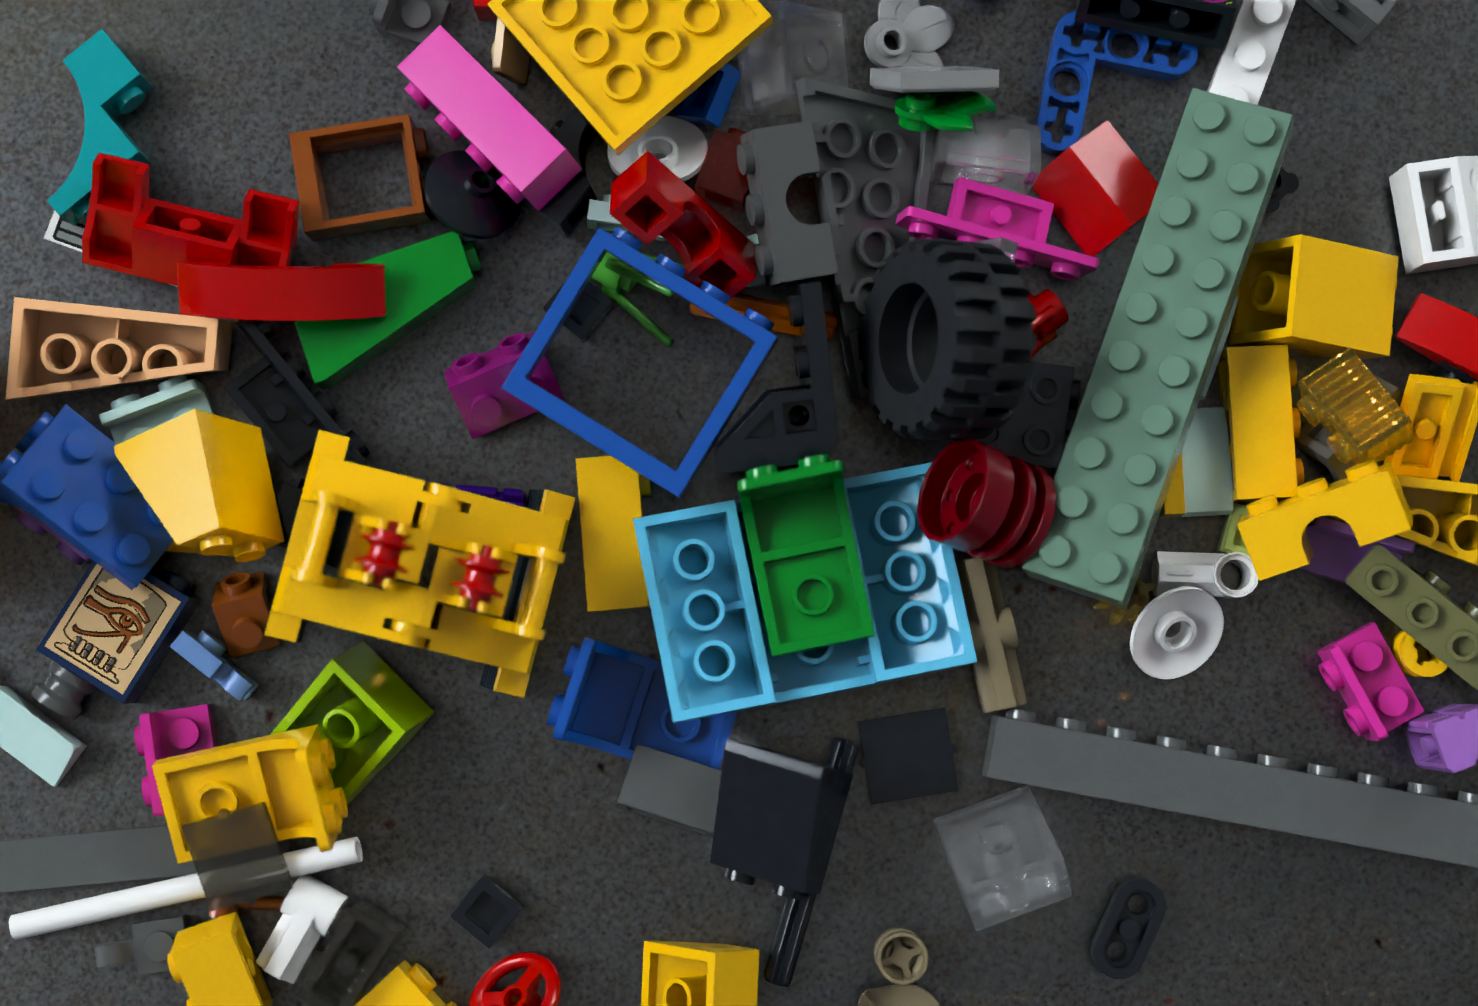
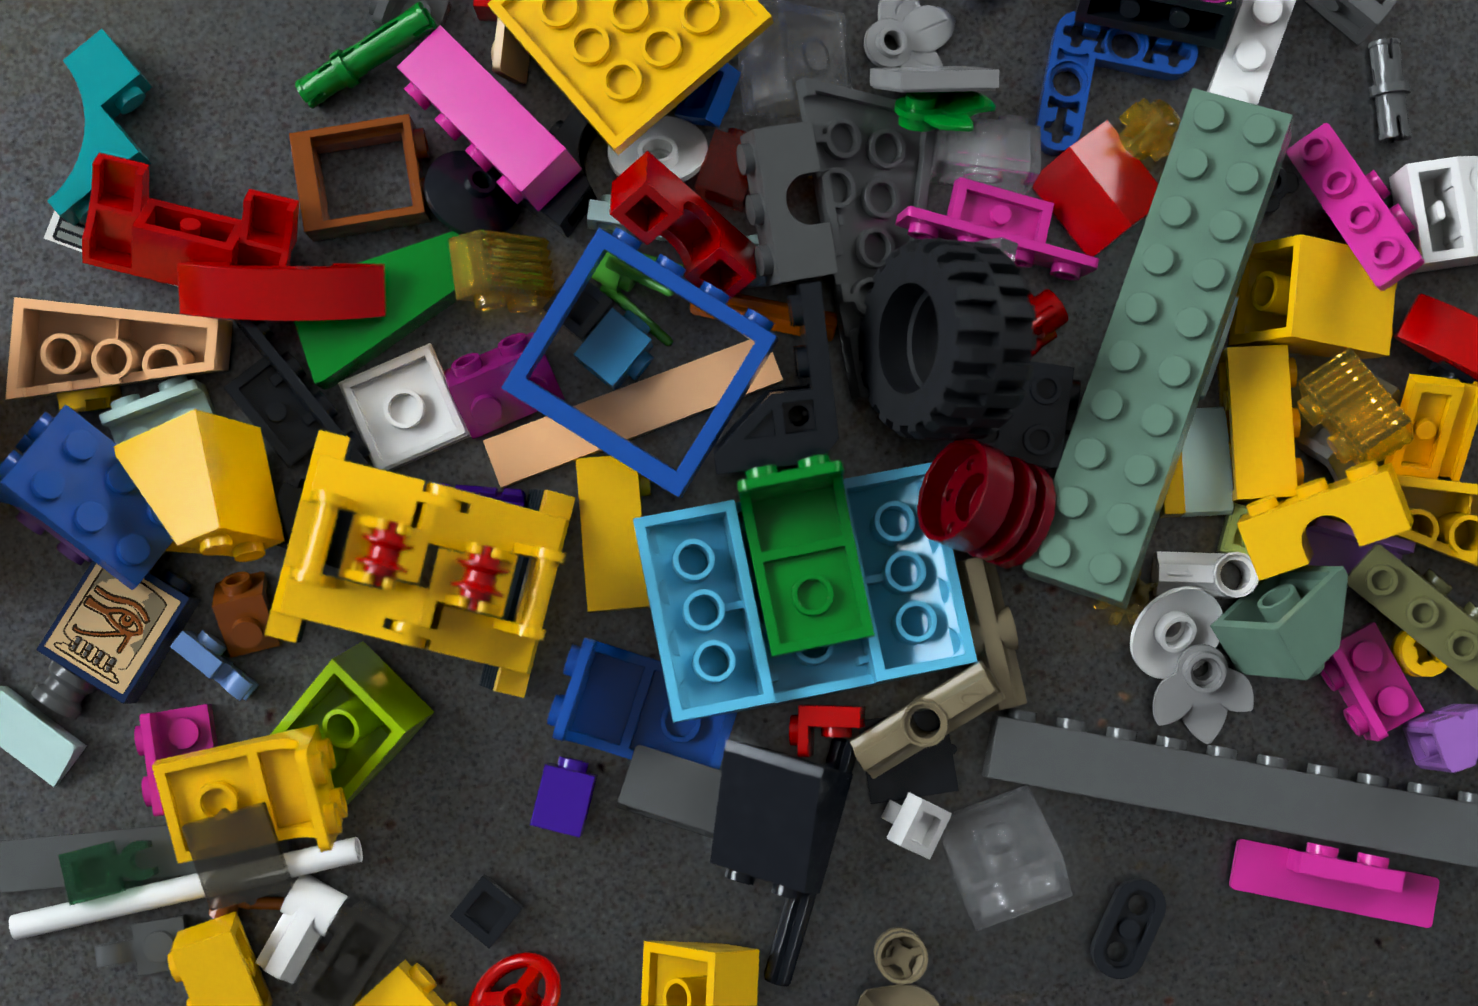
(89, 399): none -> yellow tile
(100, 870): none -> clear green plate
(350, 65): none -> green pin
(404, 409): none -> white tile
(501, 270): none -> clear yellow brick
(564, 797): none -> dark purple brick
(616, 349): none -> dark azure brick
(627, 411): none -> light nougat tile
(834, 720): none -> red bracket
(899, 735): none -> dark tan piece
(916, 824): none -> white tile
(1149, 129): none -> clear yellow gear
(1204, 699): none -> light grey plate
(1286, 623): none -> sand green slope
(1335, 883): none -> dark pink bracket
(1357, 207): none -> dark pink bracket
(1389, 90): none -> dark grey pin

